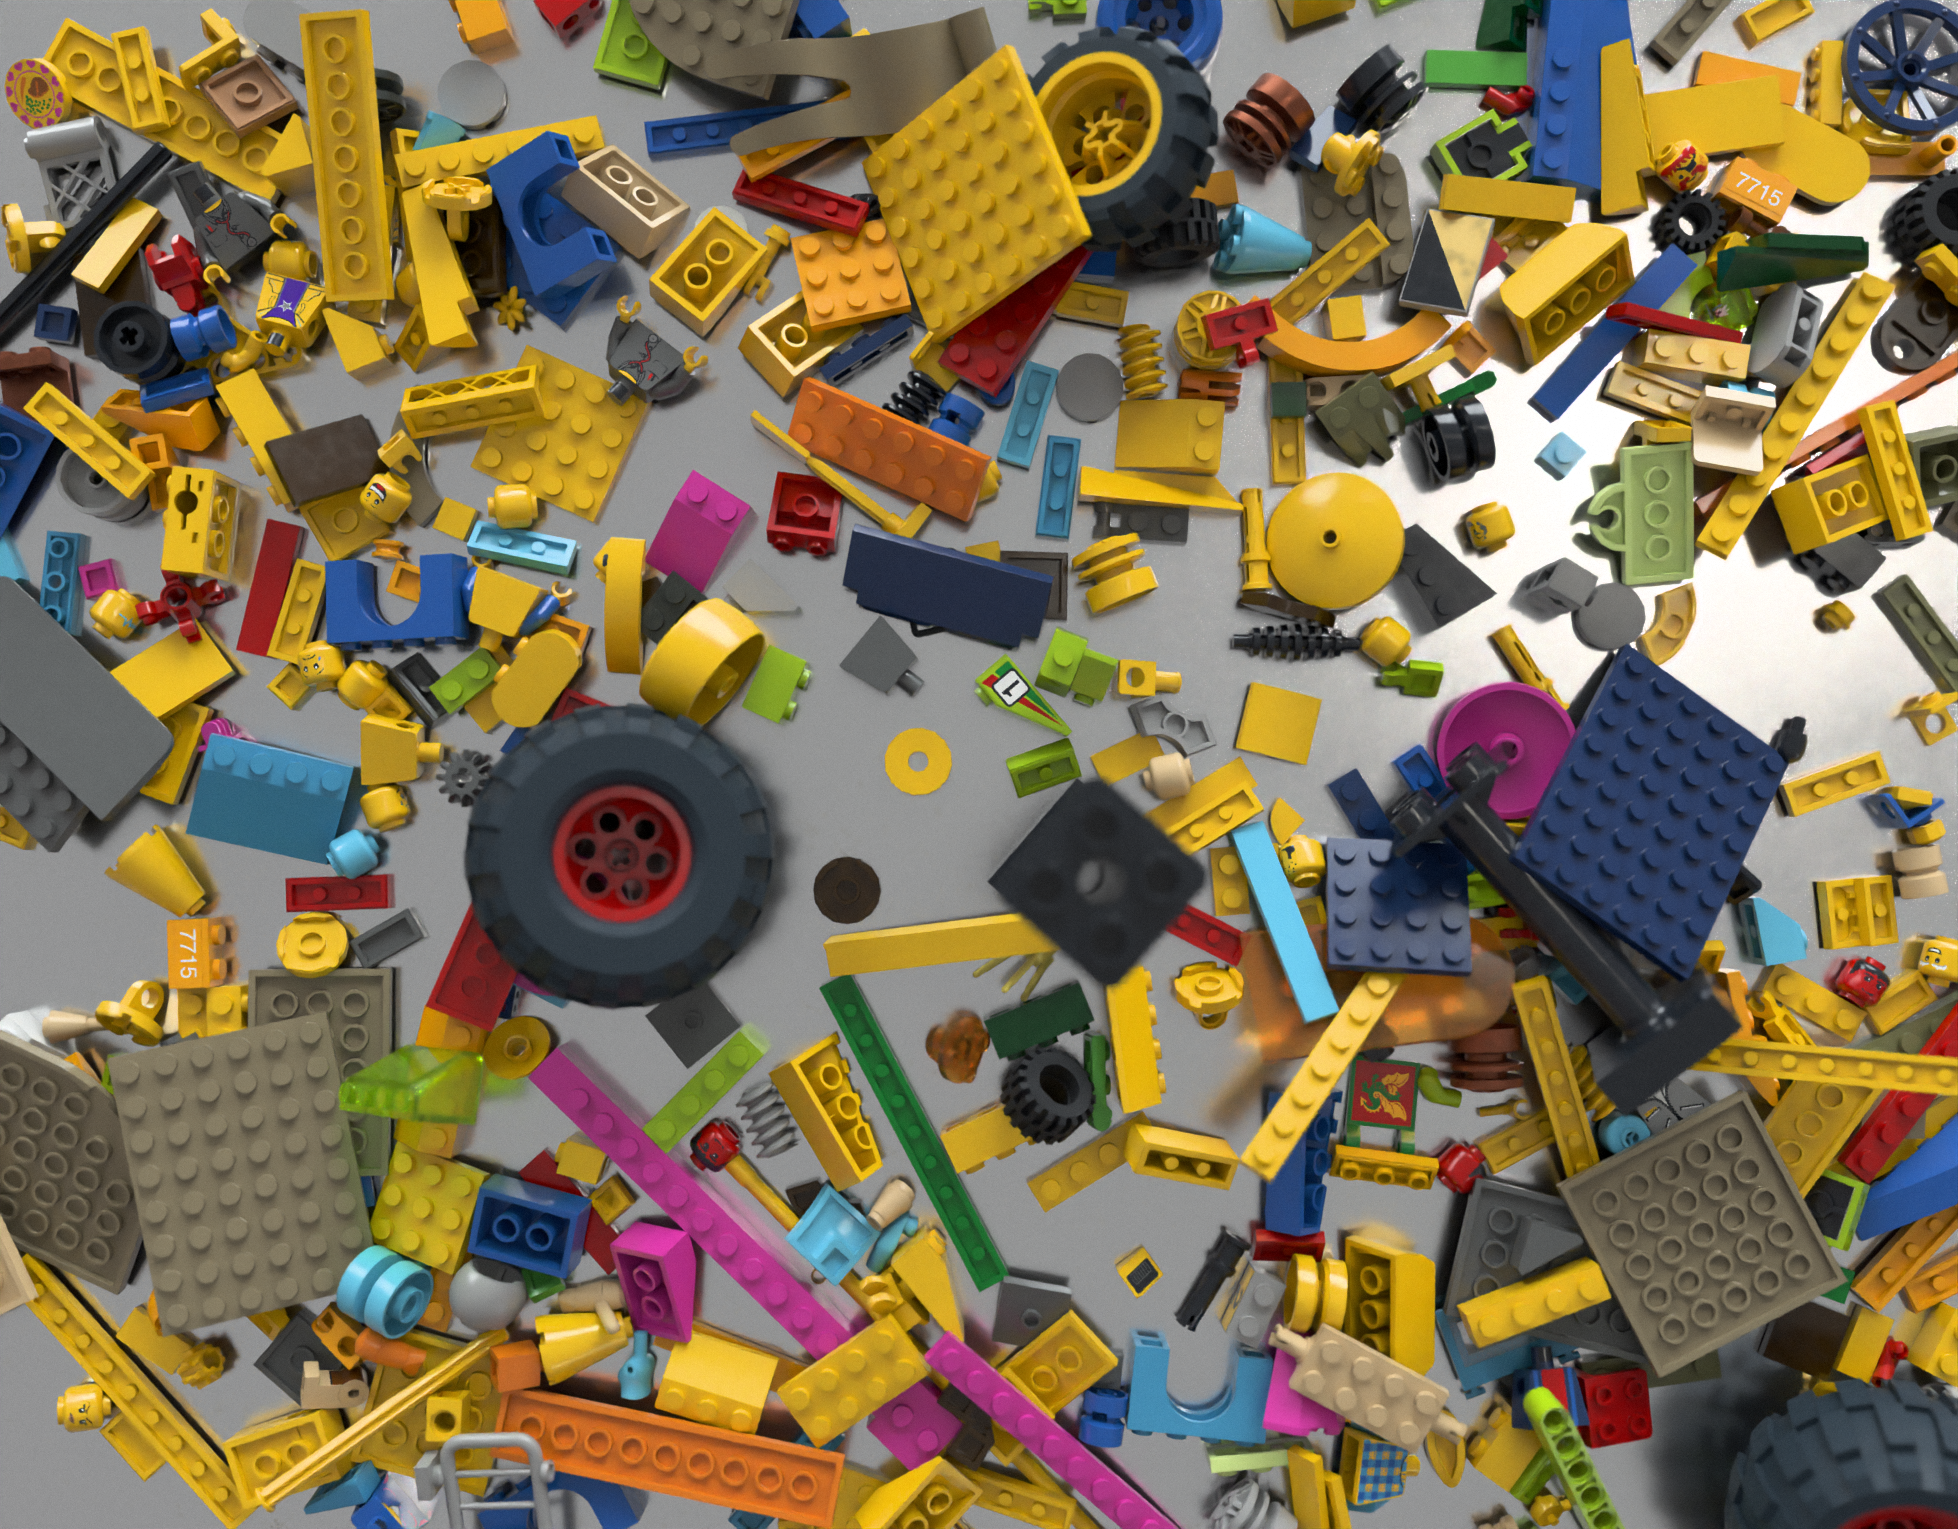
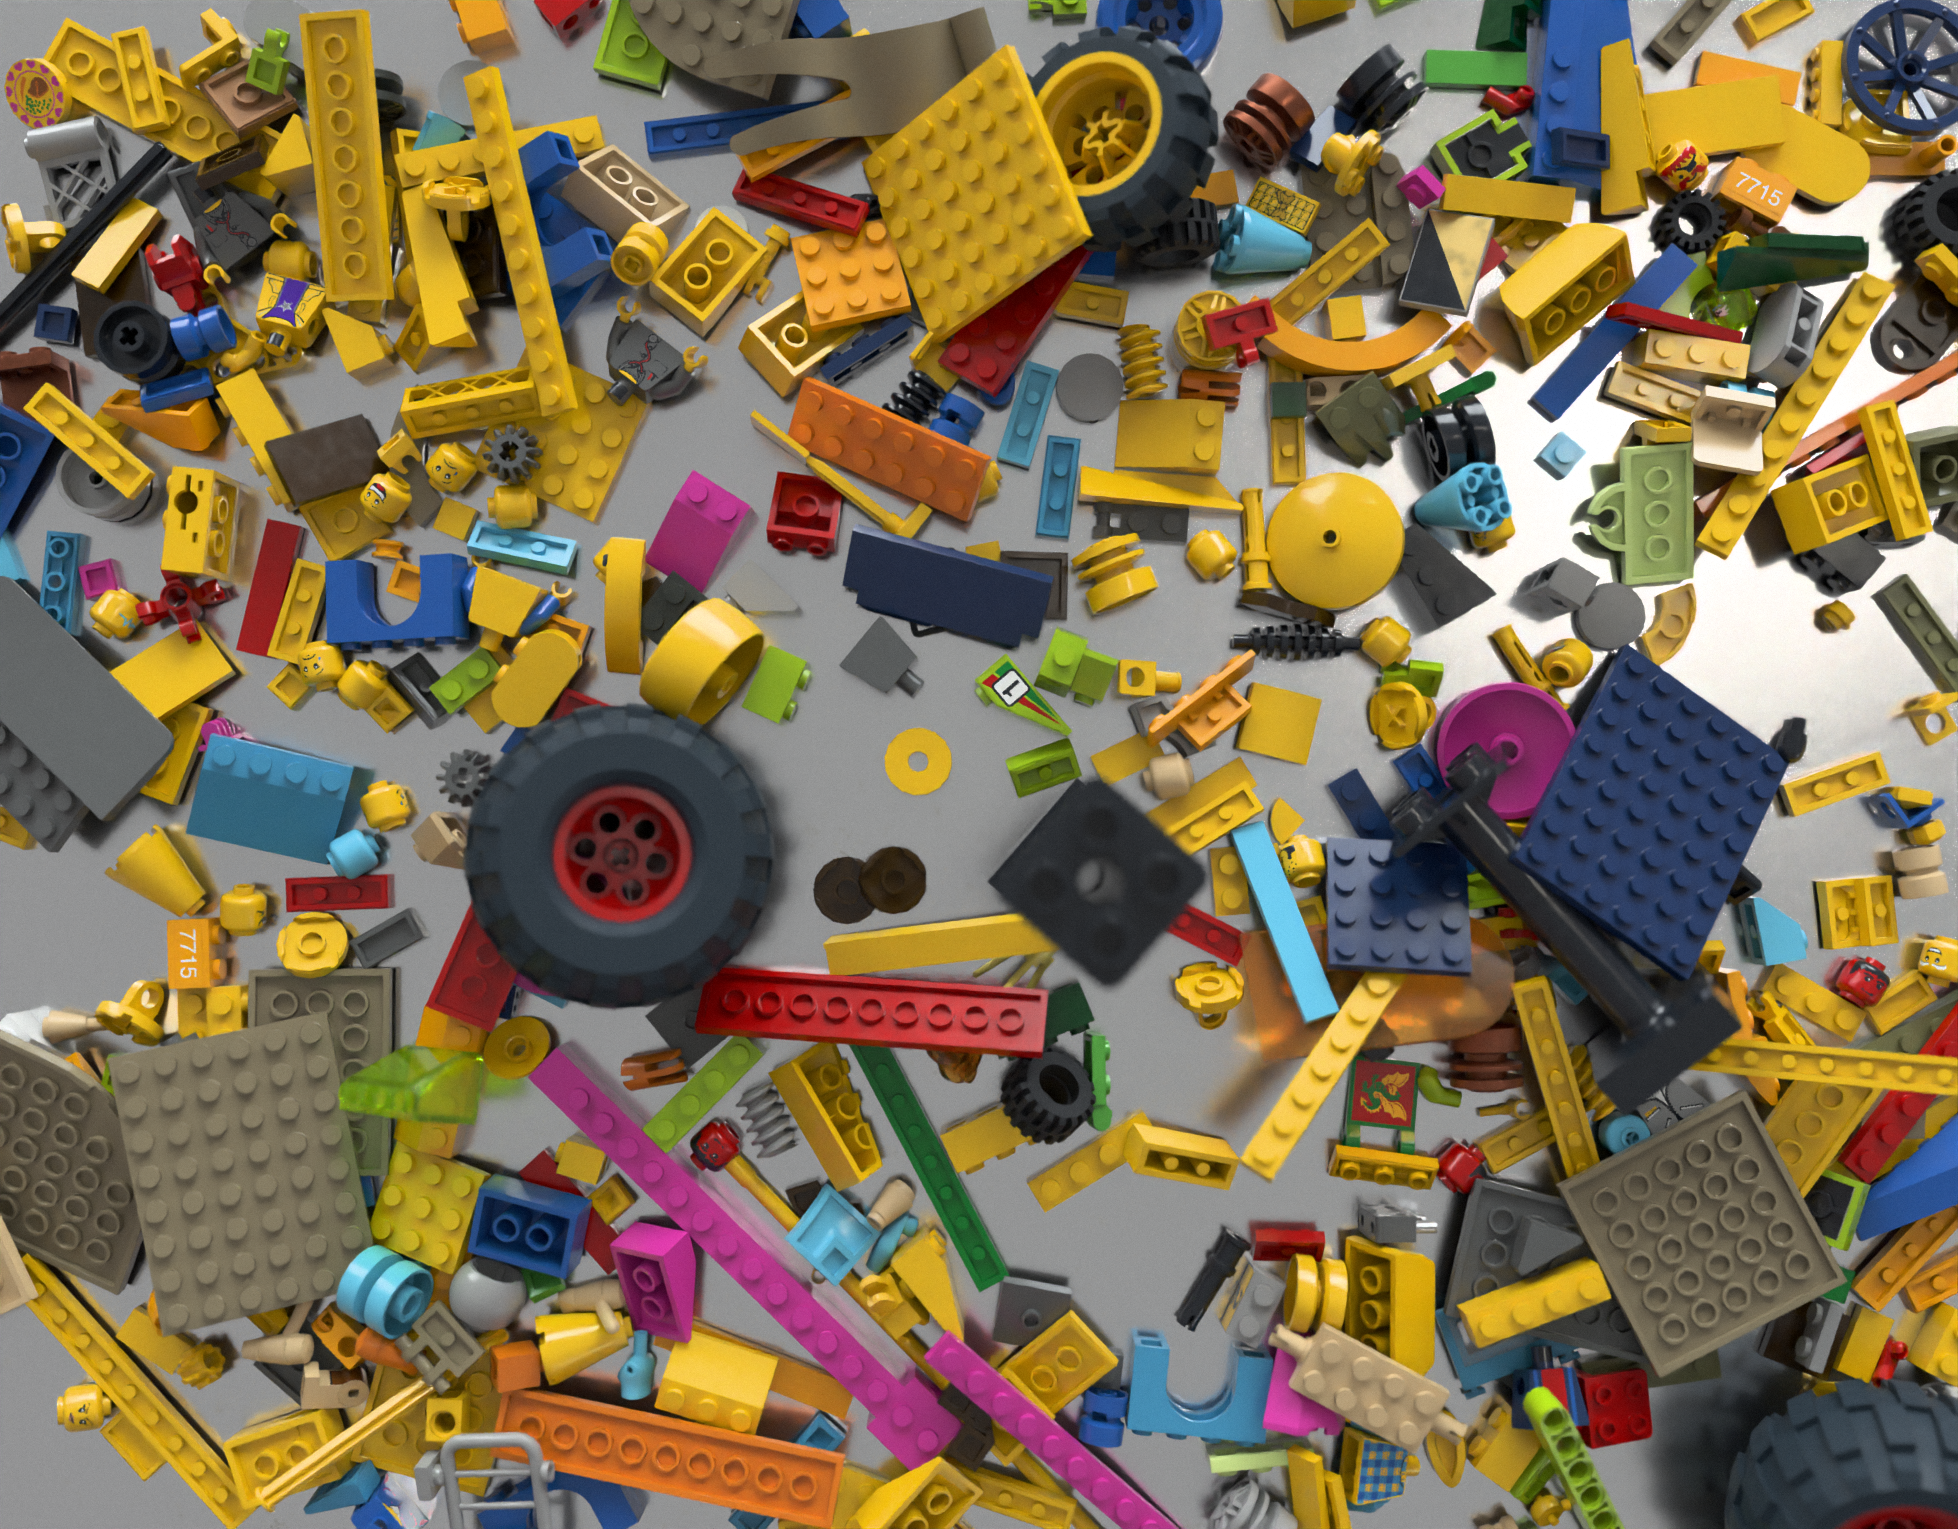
(159, 456): light orange slope -> none
(232, 161): none -> dark brown tile
(243, 910): none -> yellow head
(267, 66): none -> lime plate
(284, 1348): none -> tan piece
(394, 750): yellow torso -> none
(441, 840): none -> tan slope
(448, 1339): none -> dark tan plate
(451, 467): none -> yellow head
(500, 455): none -> dark grey gear
(510, 308): yellow plant -> none
(520, 241): none -> yellow plate
(639, 254): none -> yellow wheel
(653, 1069): none -> orange arm
(853, 1380): yellow plate -> none
(874, 1012): none -> red plate
(892, 880): none -> dark brown tile
(1133, 1044): yellow slope -> none
(1139, 1272): slope -> none
(1209, 710): none -> light orange bracket
(1211, 555): none -> yellow head
(1284, 206): none -> tile
(1297, 1192): blue wedge -> none
(1392, 1224): none -> dark grey piece
(1401, 715): none -> yellow tile
(1420, 187): none -> dark pink plate
(1467, 501): none -> medium azure cone
(1567, 662): none -> yellow head
(1580, 149): none -> dark blue tile
(1815, 1344): none -> light grey plate

